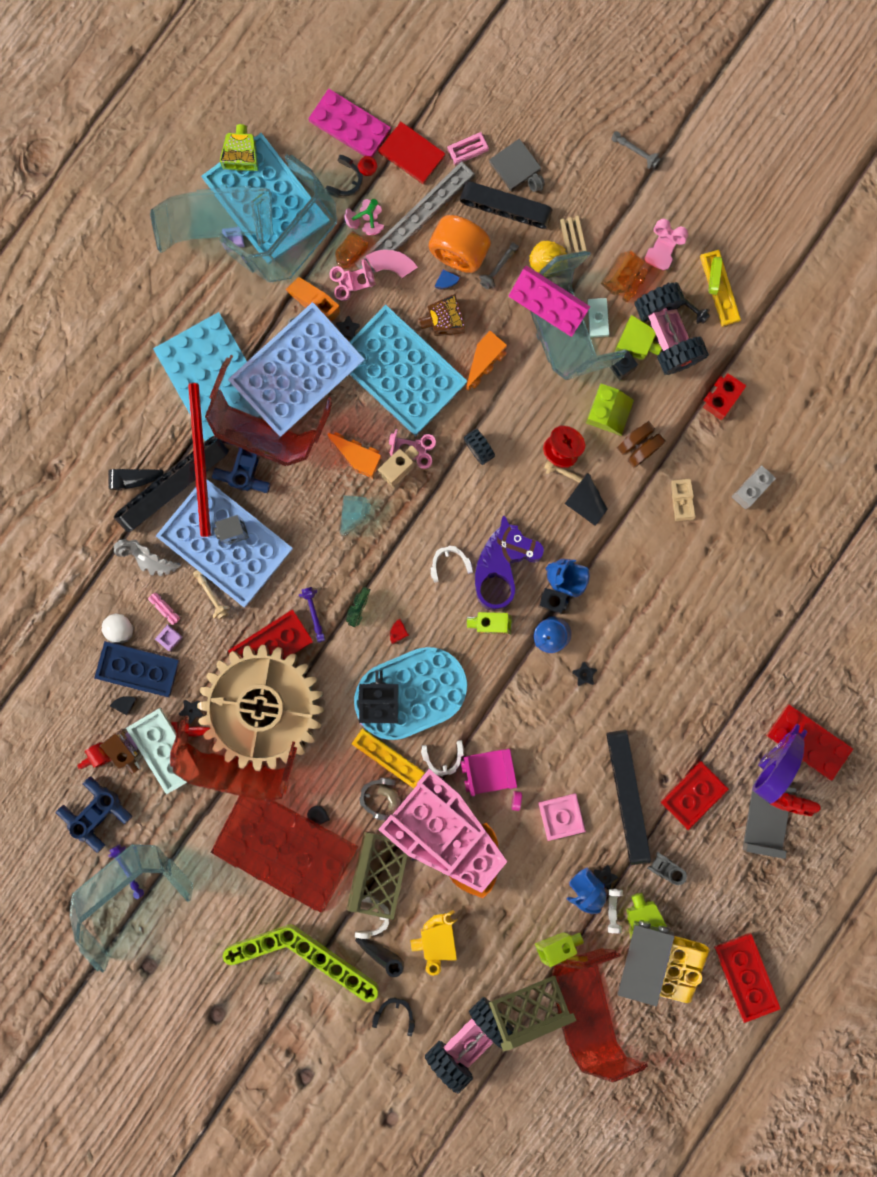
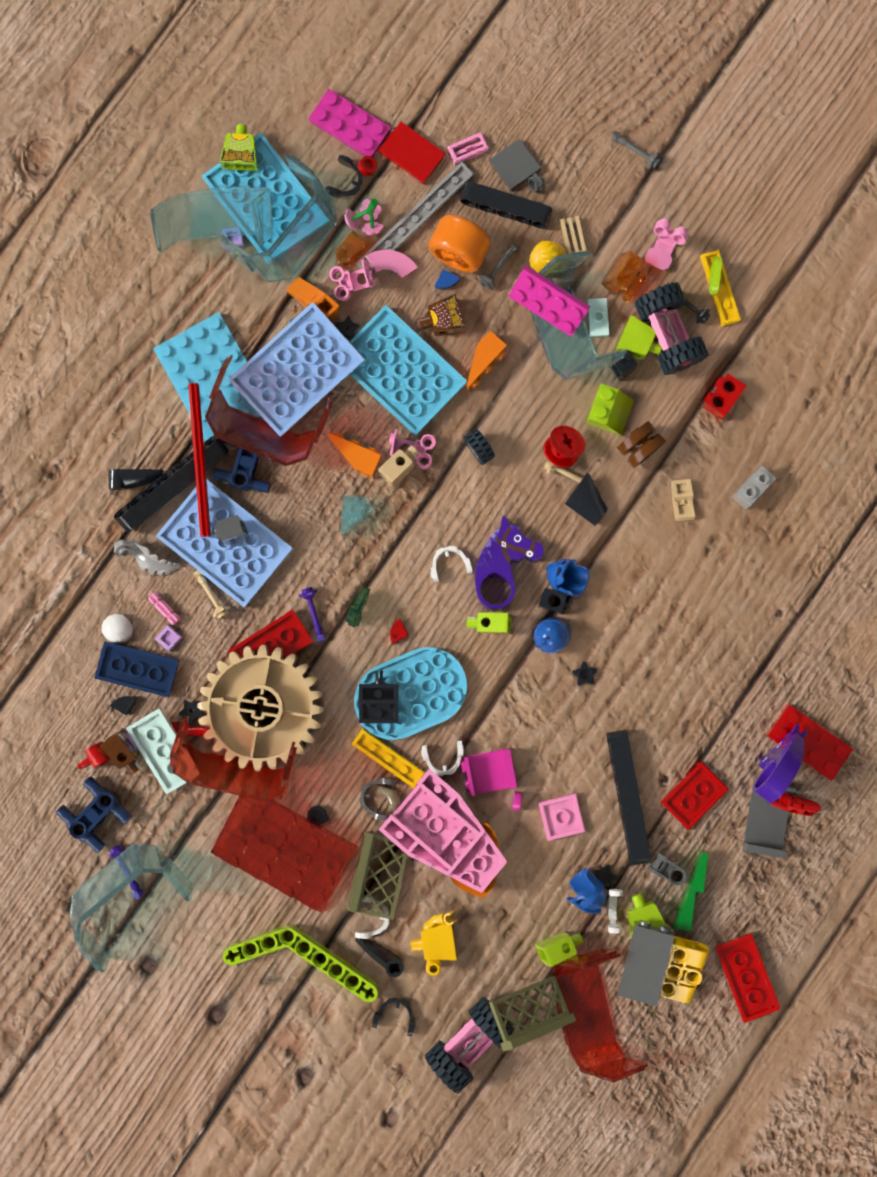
(696, 883): none -> green slope

